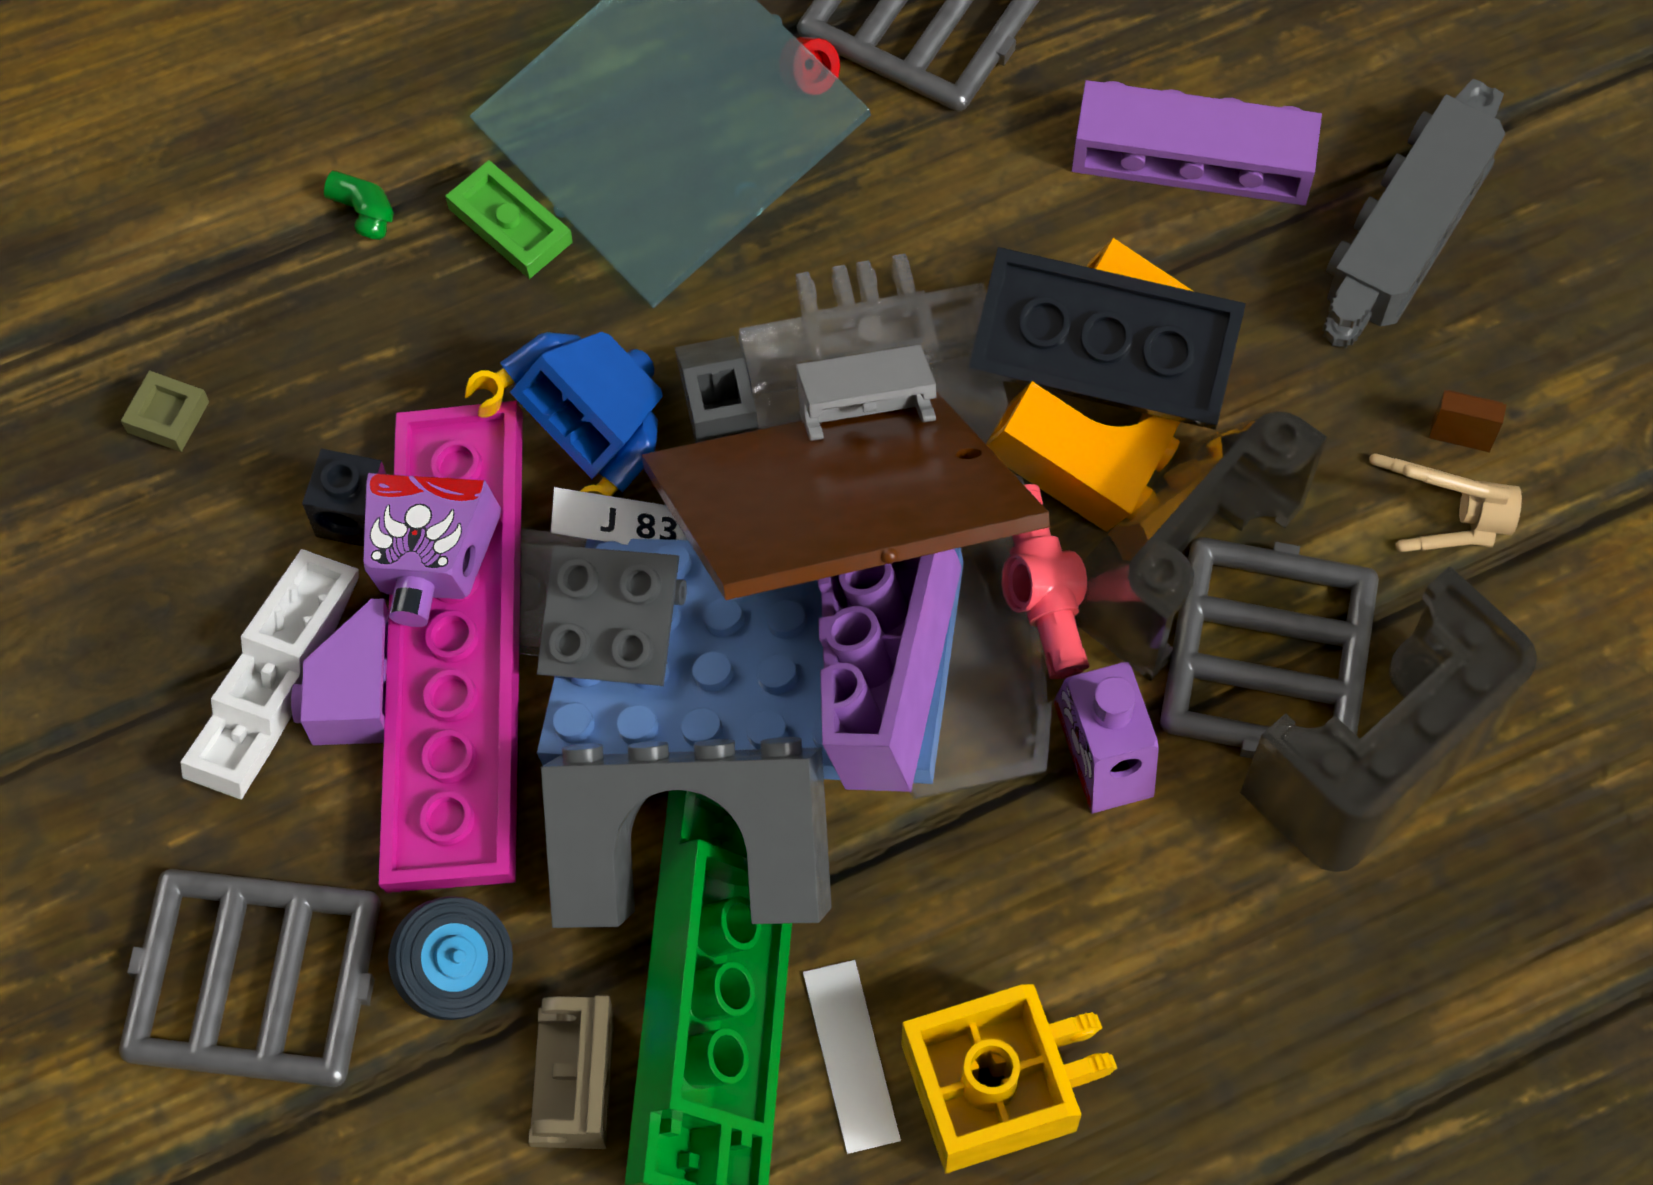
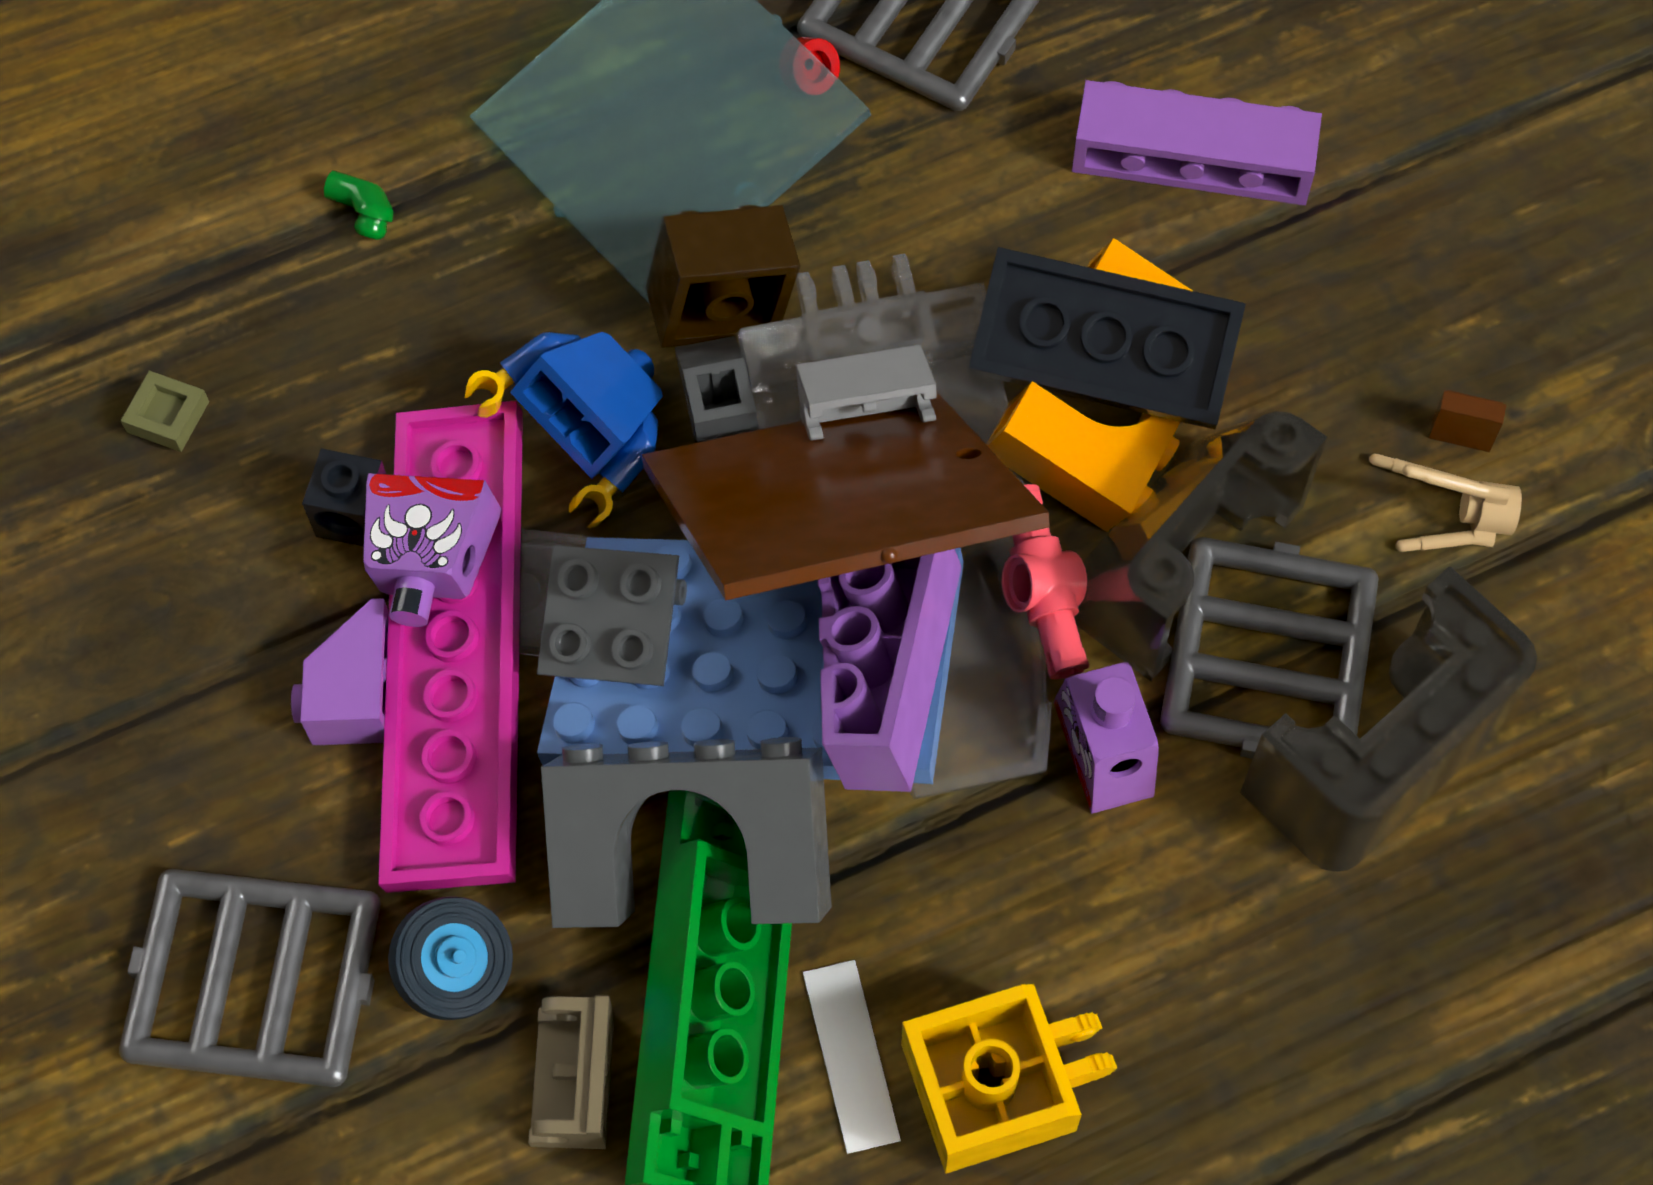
(256, 694): white slope -> none
(509, 219): bright green plate -> none
(611, 518): white sticker -> none
(720, 273): none -> dark brown brick
(1415, 214): dark grey hinge -> none

